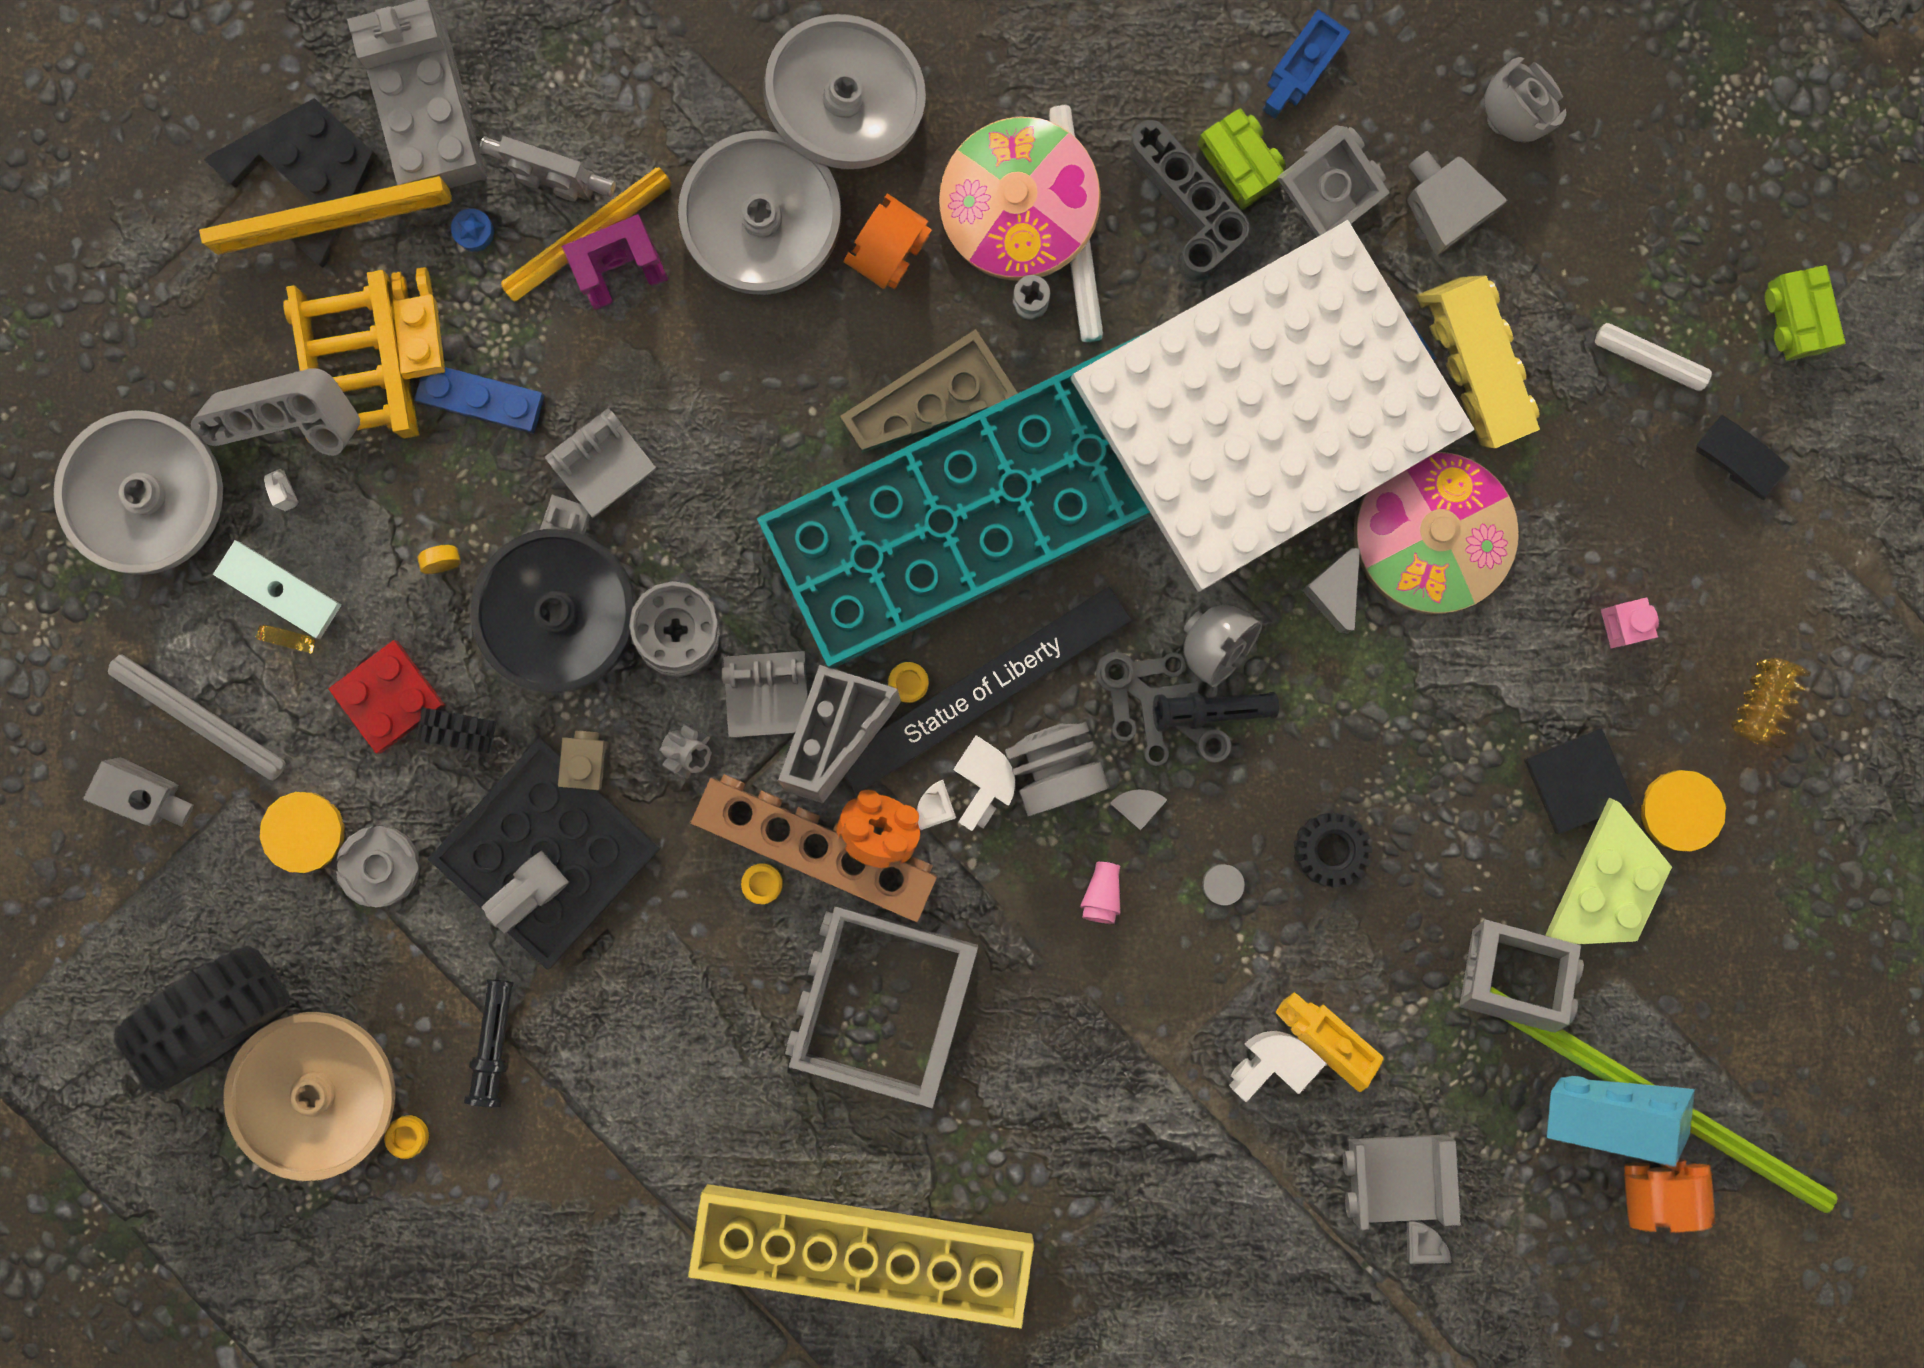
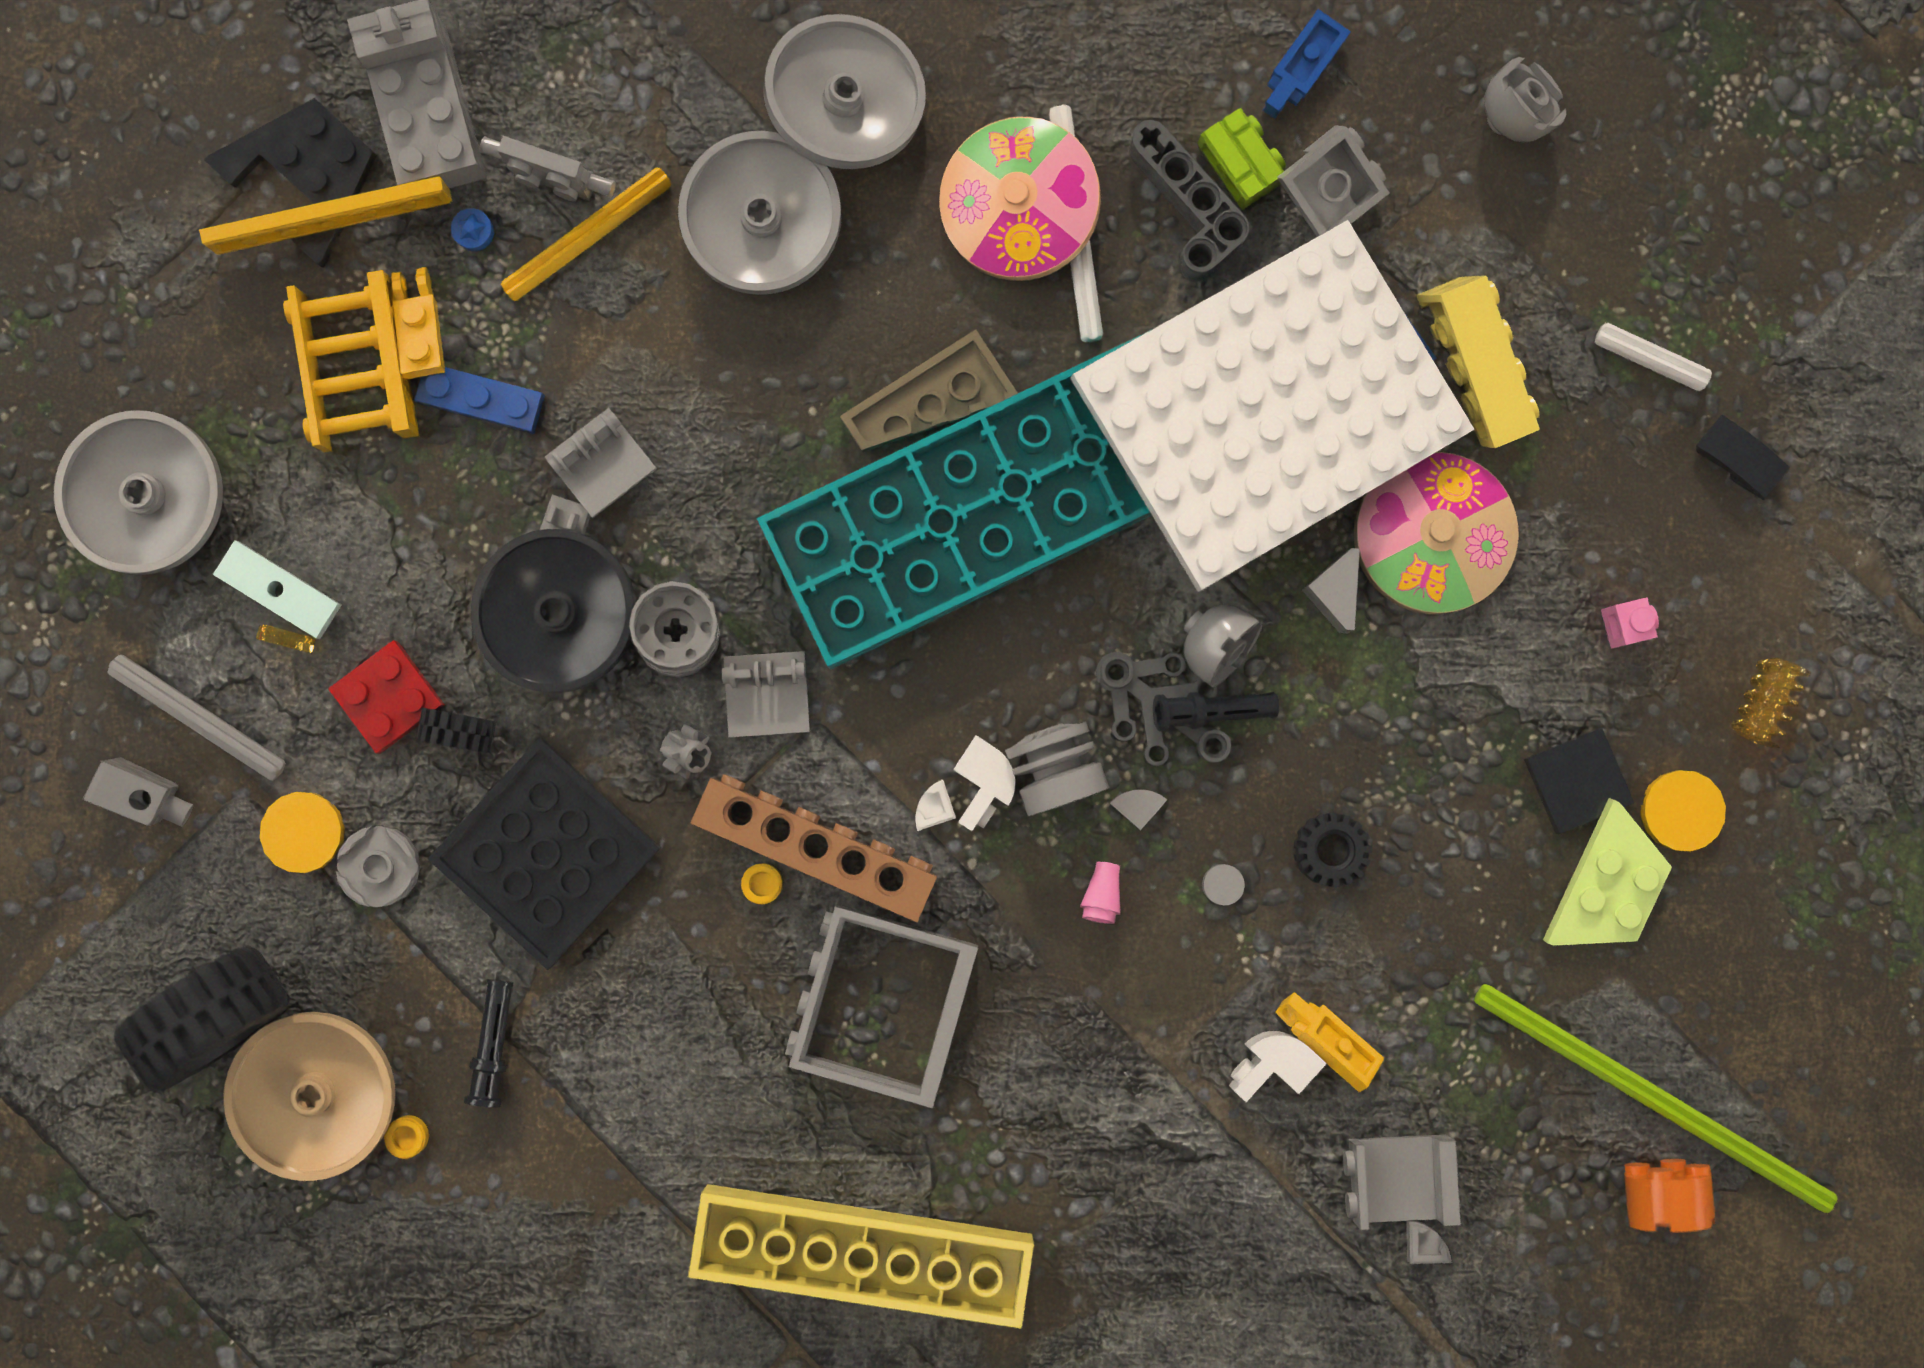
(280, 490): white tile -> none
(292, 400): light grey beam -> none
(438, 559): yellow tile -> none
(533, 885): light grey piece -> none
(582, 761): dark tan bracket -> none
(608, 250): magenta panel -> none
(834, 731): light grey wedge -> none
(887, 242): orange brick -> none
(897, 820): orange plate -> none
(910, 681): yellow tile -> none
(987, 687): black tile -> none
(1024, 288): light grey bush -> none
(1450, 200): light grey torso -> none
(1480, 967): light grey window -> none
(1622, 1117): medium azure wedge -> none
(1804, 313): lime brick -> none

